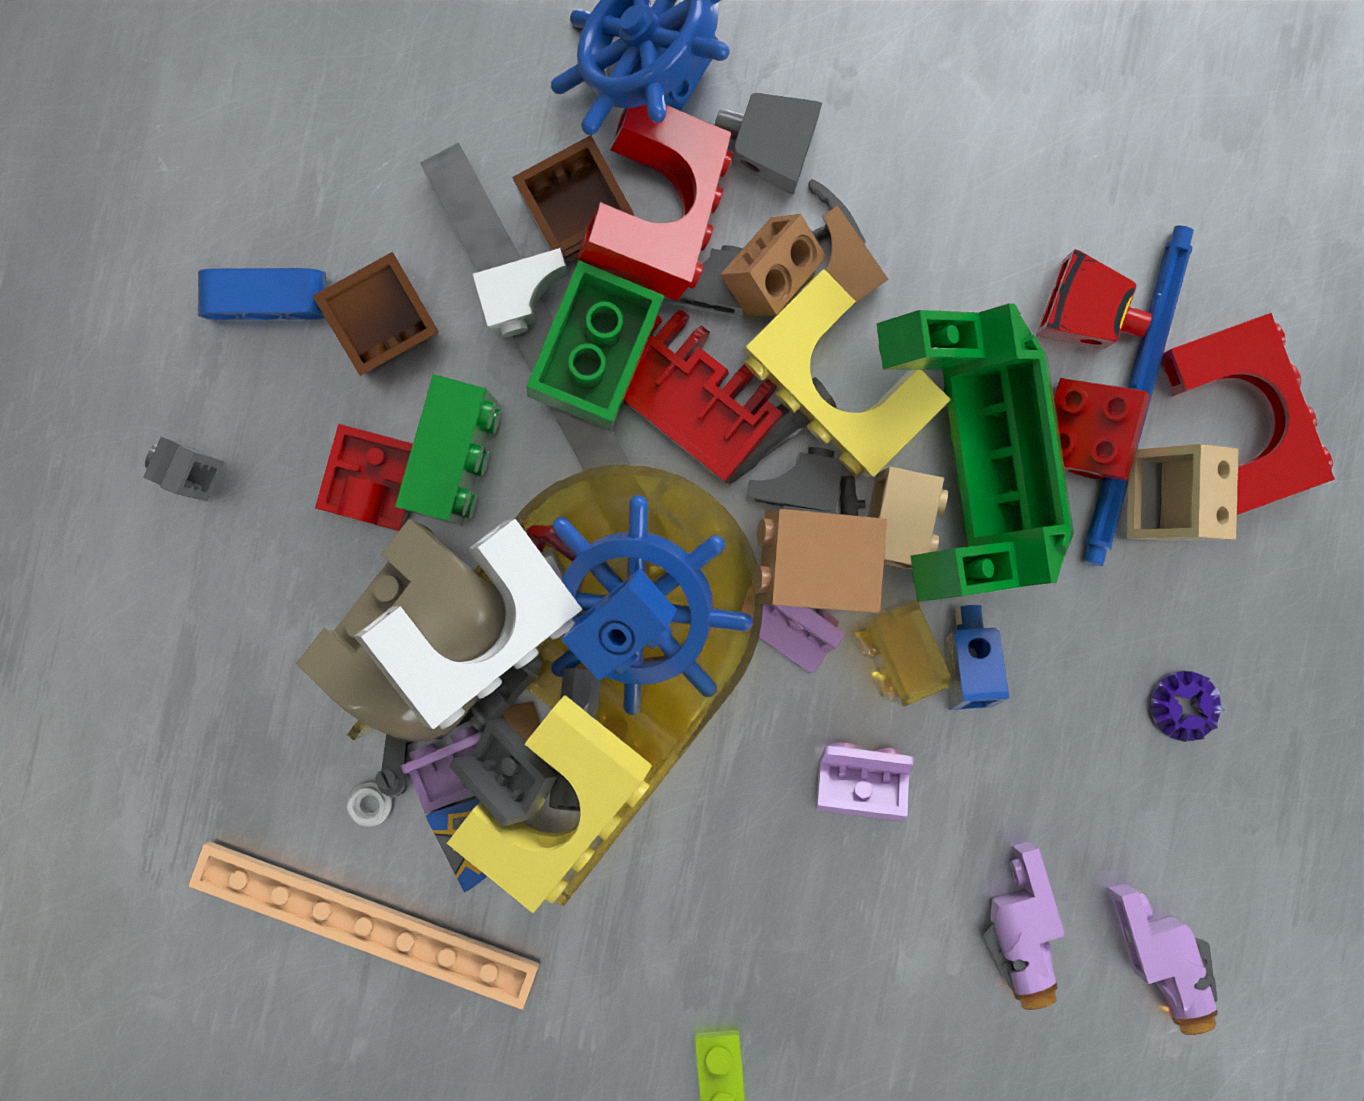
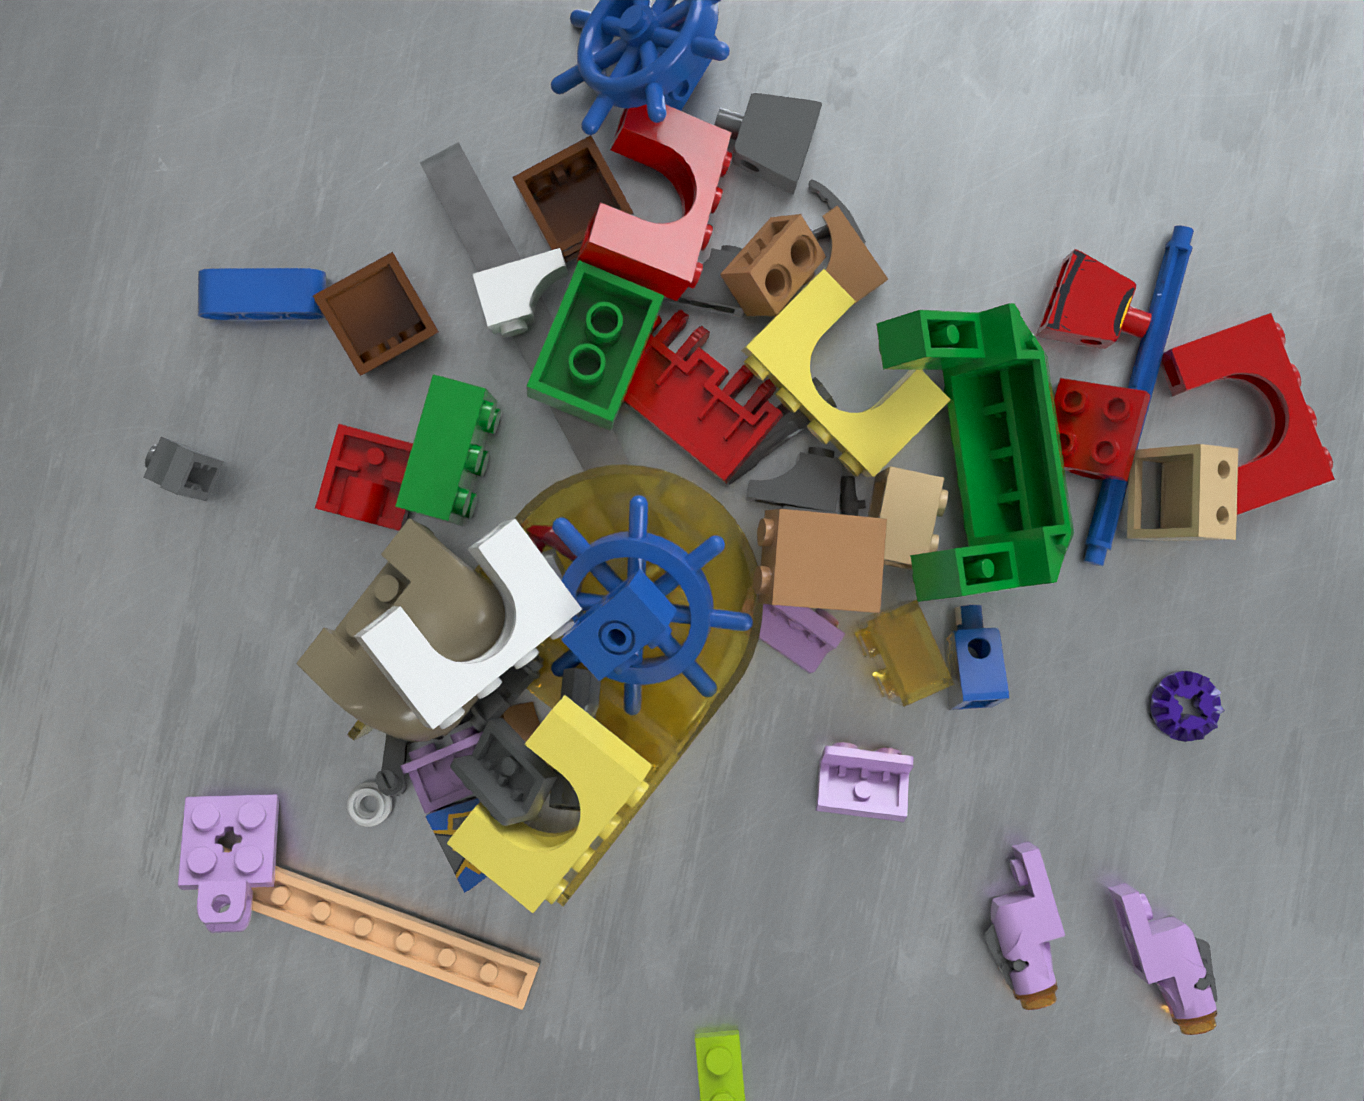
(228, 876): none -> lavender plate

